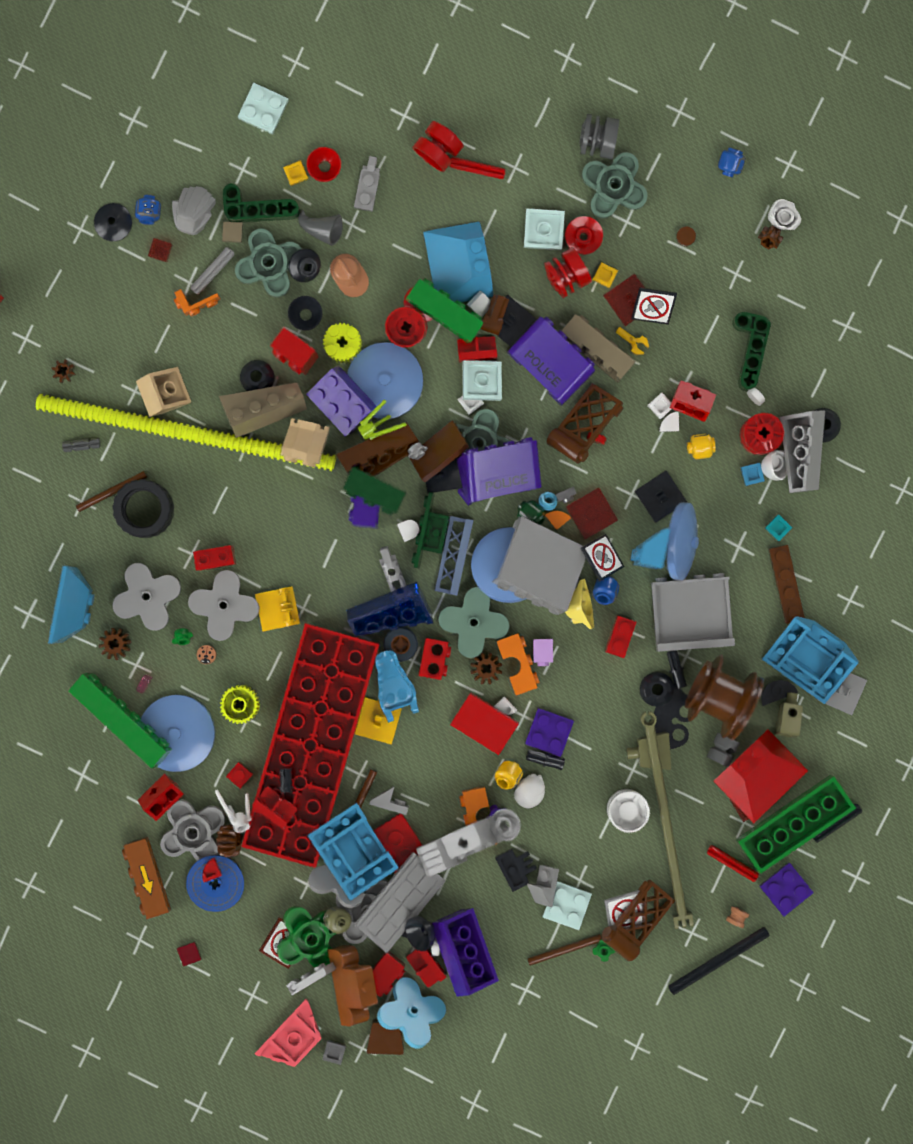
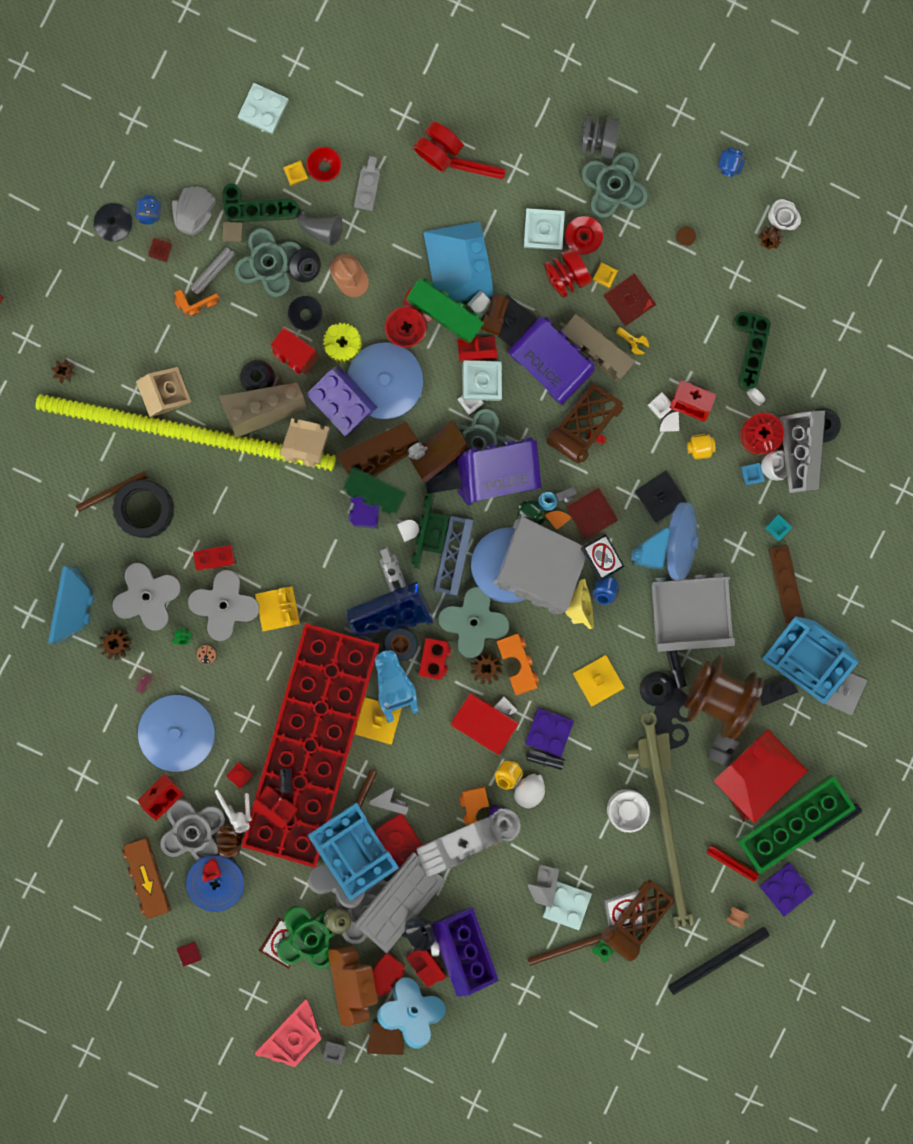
(83, 444): dark grey axle -> none
(120, 719): green brick -> none
(244, 694): neon yellow brick -> none
(307, 979): light grey hinge -> none
(368, 429): lime plant -> none
(515, 868): black hinge -> none
(542, 651): lavender brick -> none
(598, 680): none -> yellow piece
(620, 636): red brick -> none
(654, 306): piece -> none
(787, 725): olive torso -> none

